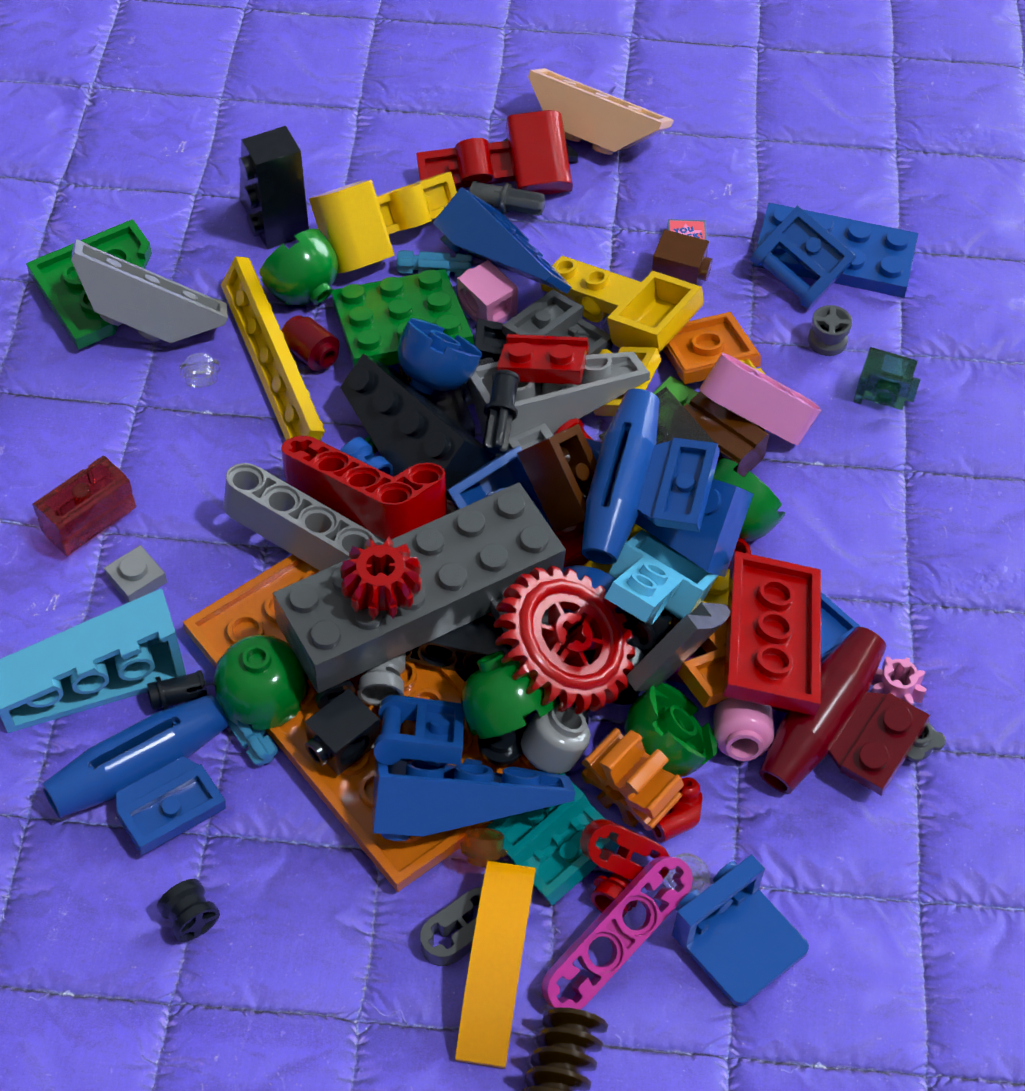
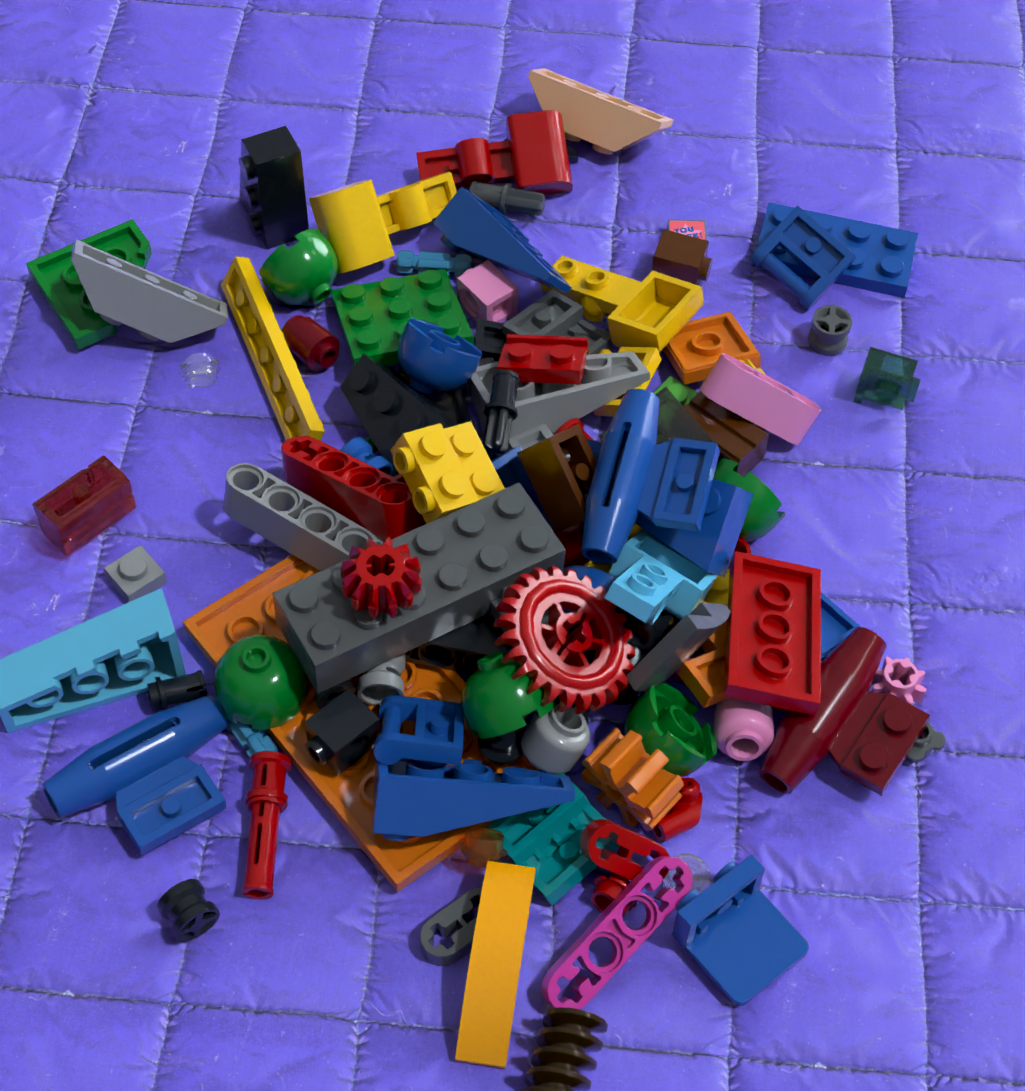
(266, 803): none -> red pin
(445, 468): none -> yellow plate

